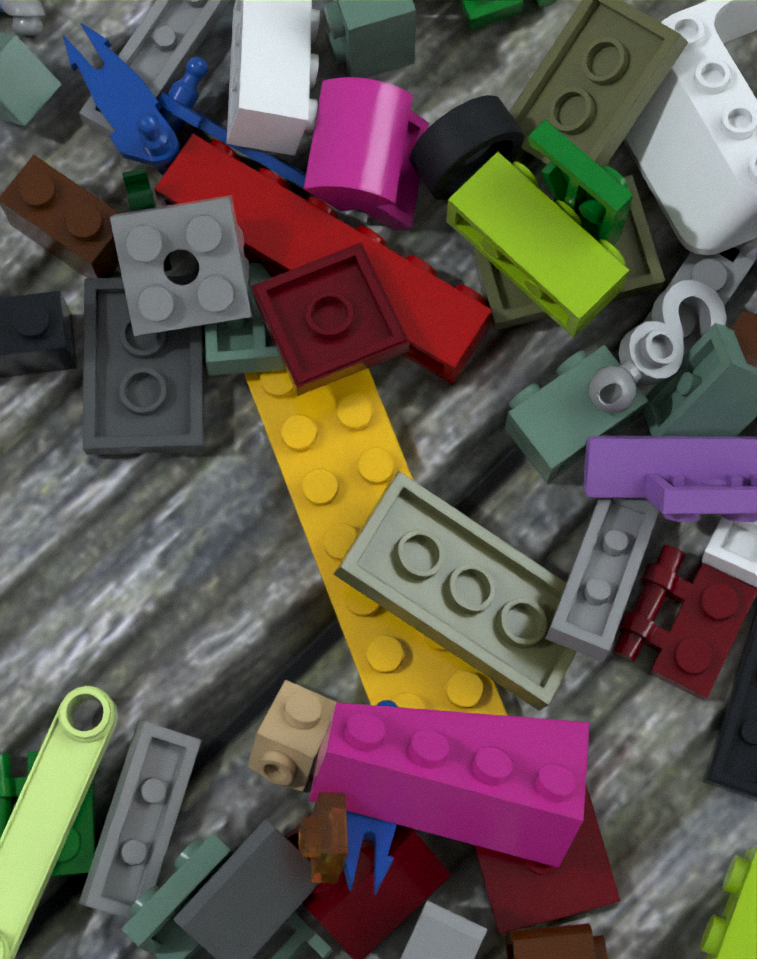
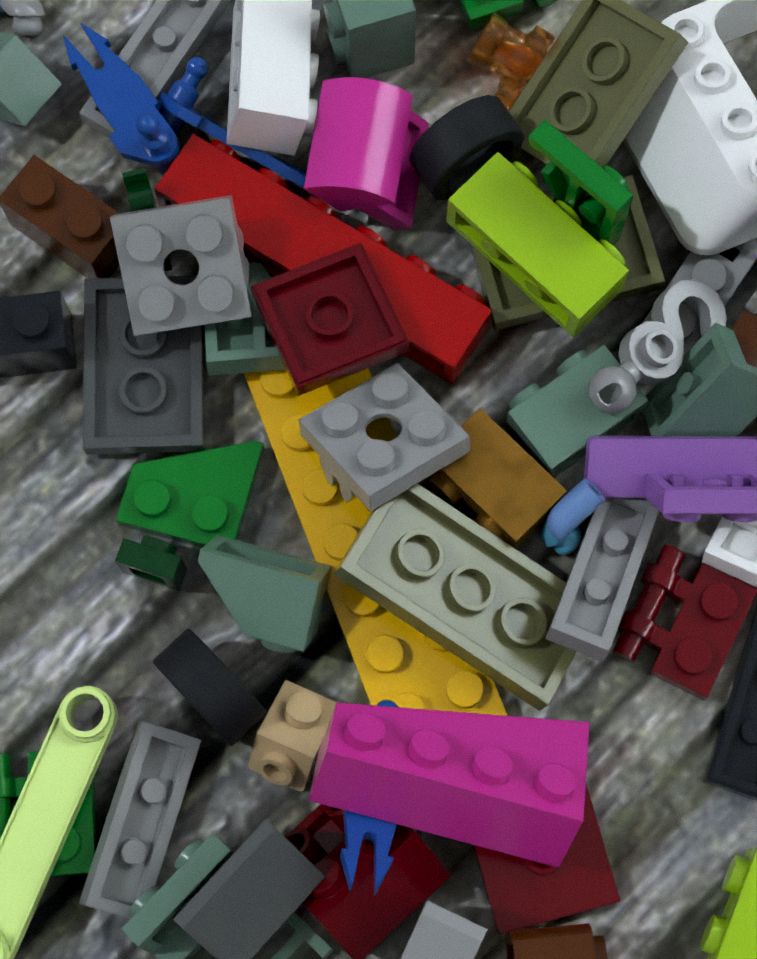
(152, 561): none -> dark green plate
(192, 494): none -> green wing
(210, 687): none -> black tyre
(268, 591): none -> sand green slope
(325, 837): clear orange plate -> none
(378, 468): none -> light grey piece
(498, 483): none -> pearl gold brick
(509, 55): none -> clear orange piece
(560, 525): none -> medium blue arm

